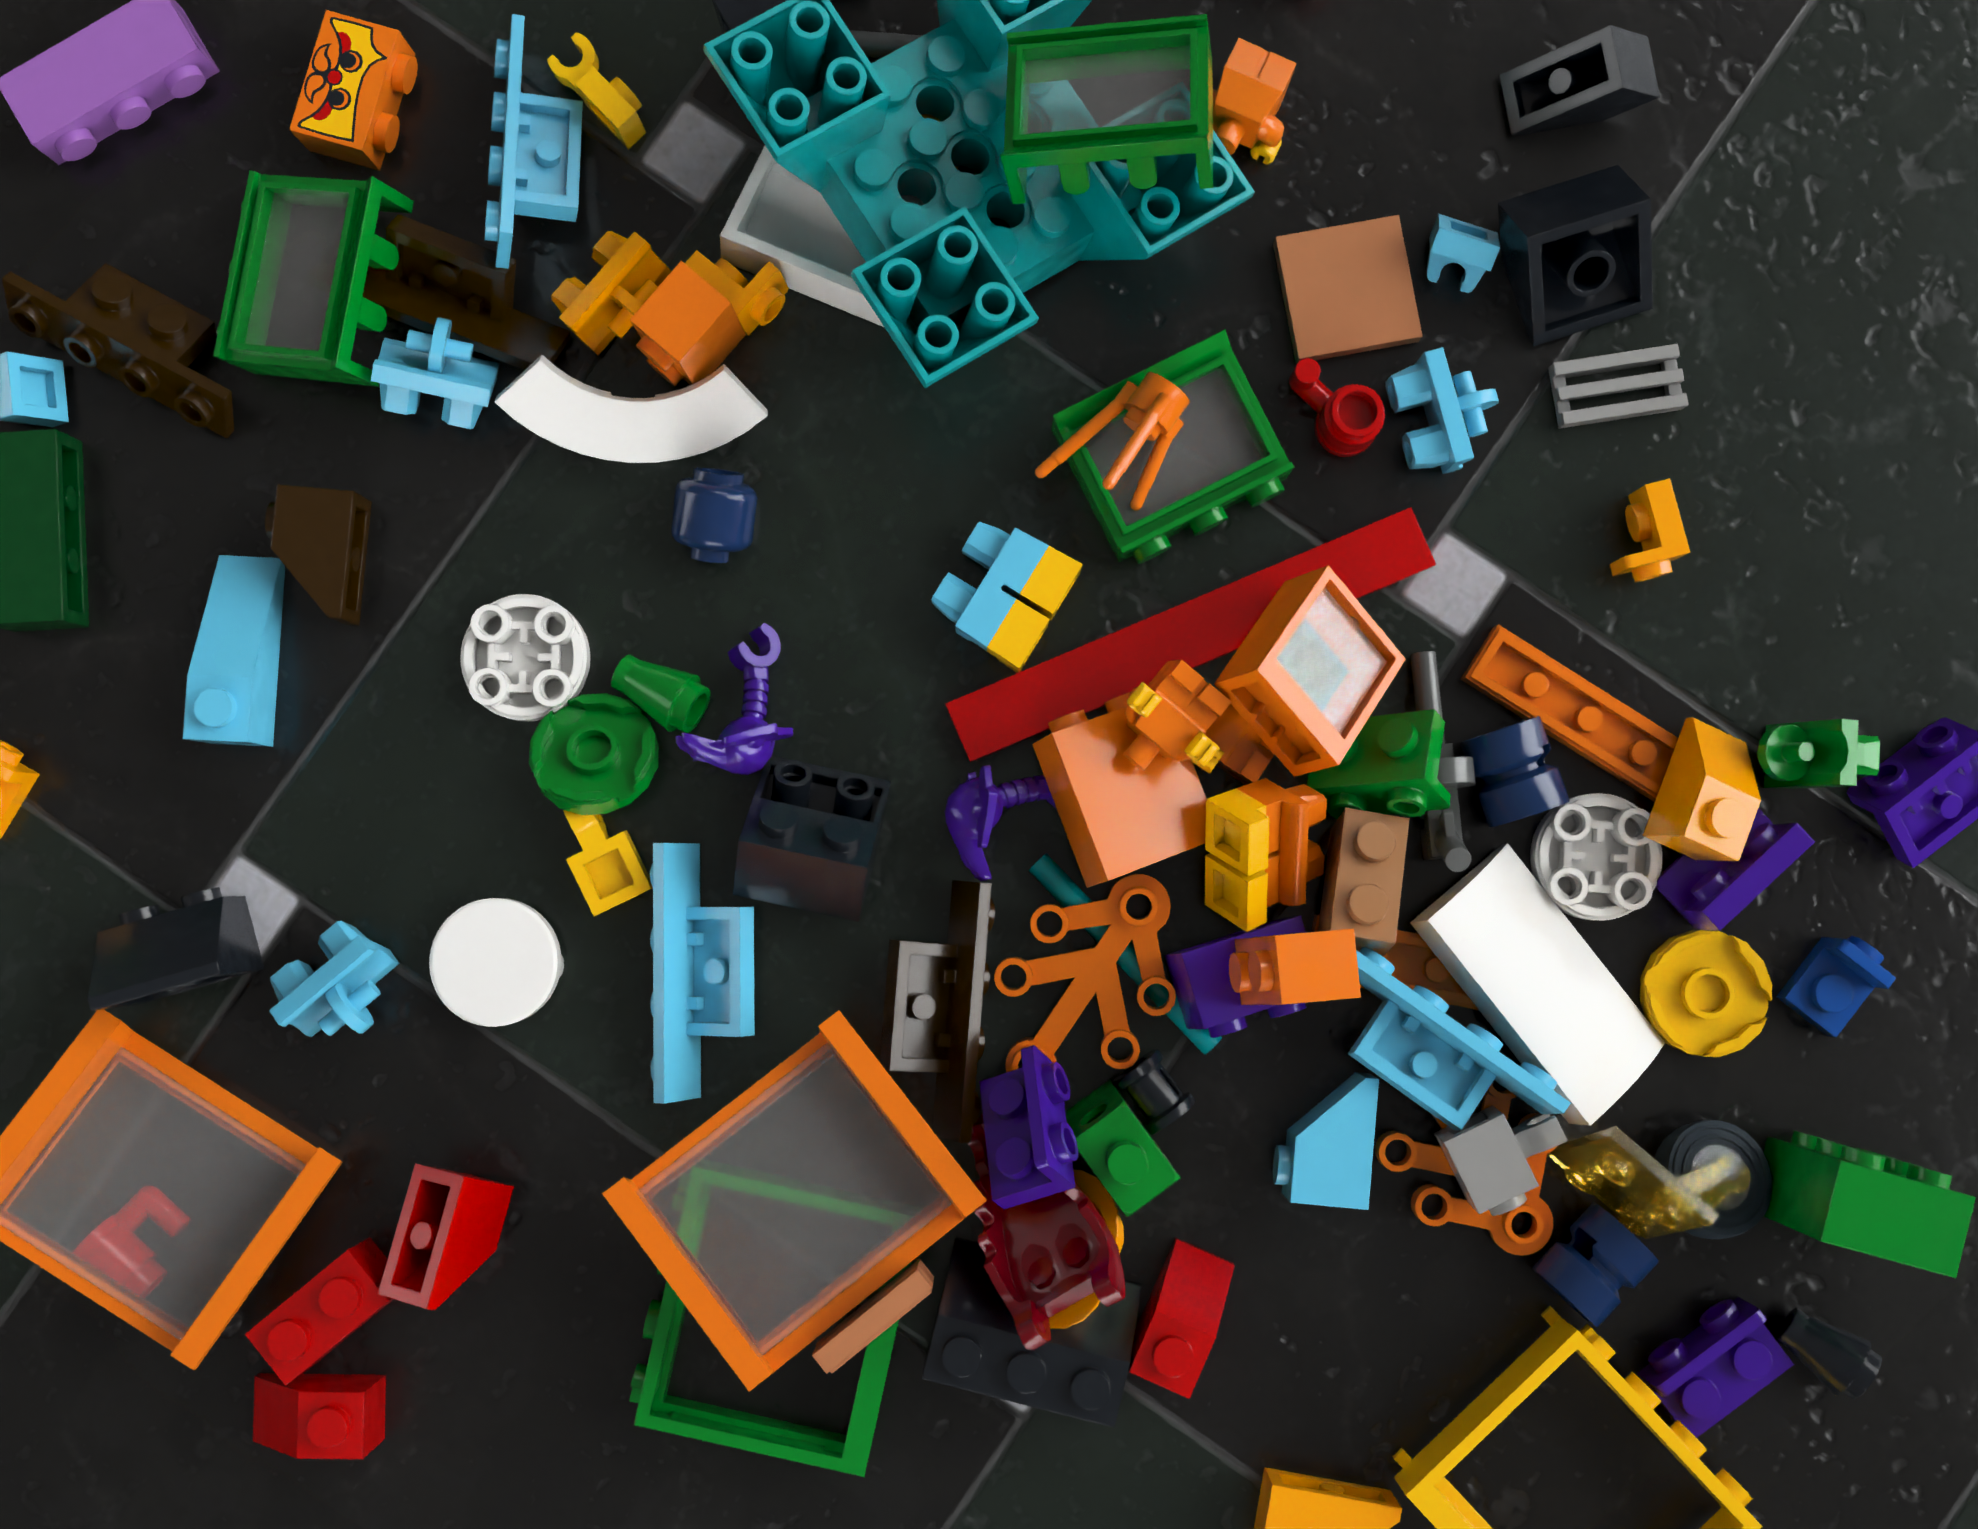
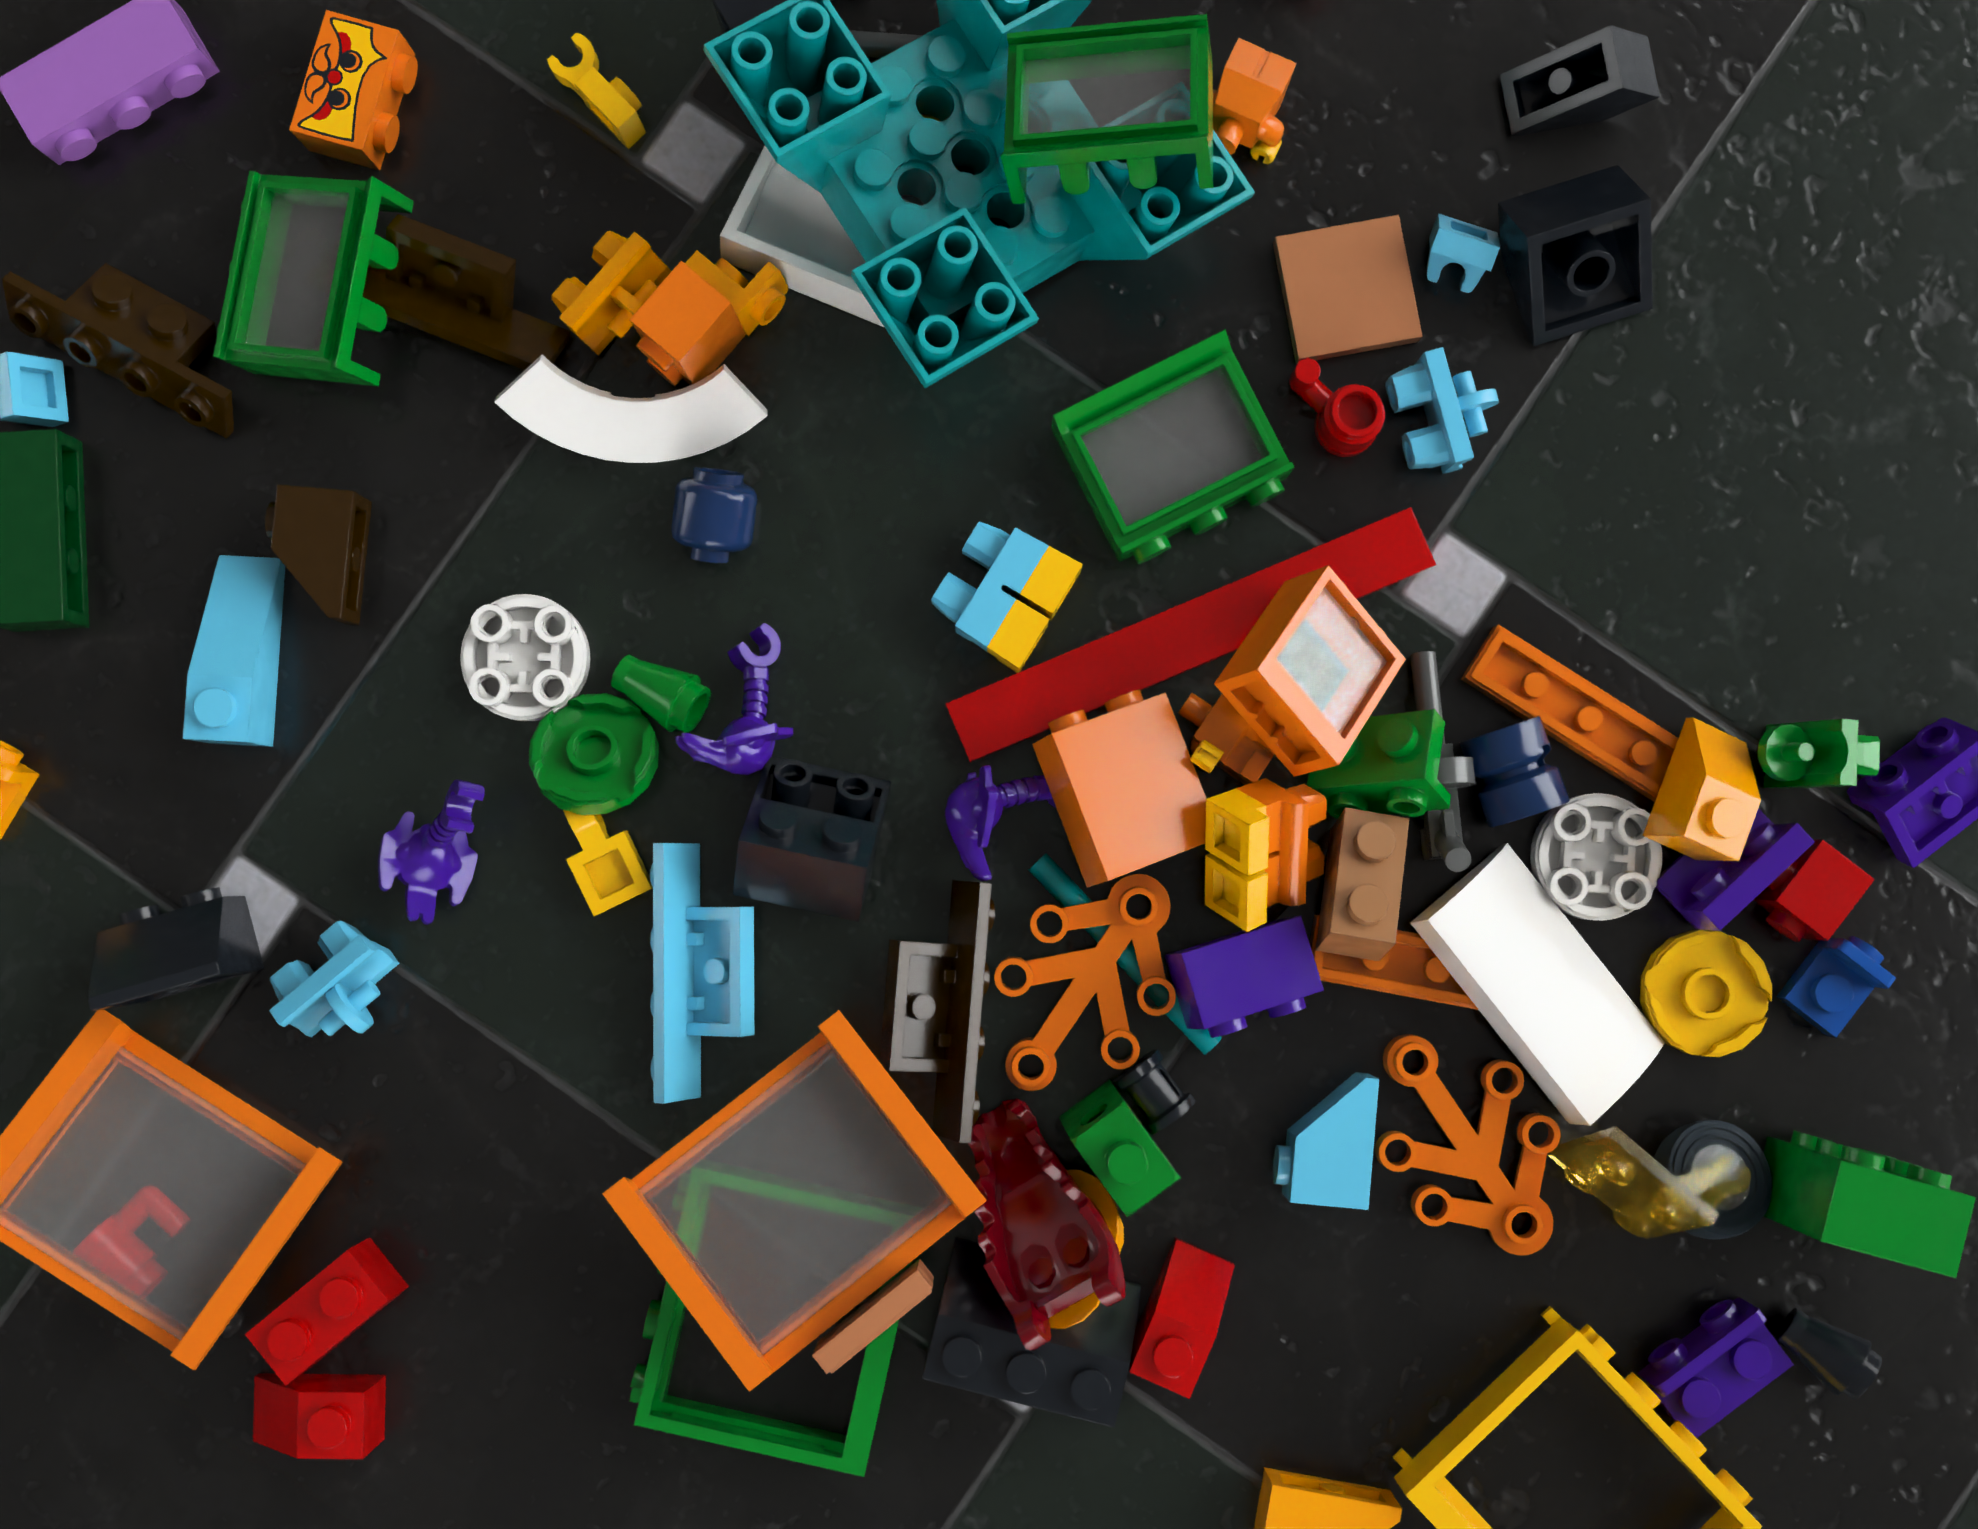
(433, 854): none -> dark purple piece
(437, 368): medium azure hips -> none
(443, 1234): red slope -> none
(495, 962): white tile -> none
(538, 153): medium azure bracket -> none
(1028, 1131): dark purple bracket -> none
(1151, 413): orange plant -> none
(1173, 716): orange piece -> none
(1295, 968): orange brick -> none
(1434, 1056): medium azure bracket -> none
(1492, 1157): light grey brick -> none
(1595, 1264): dark blue wheel -> none
(1659, 527): light orange bracket -> none
(1669, 377): light grey tile -> none
(1814, 894): none -> red brick

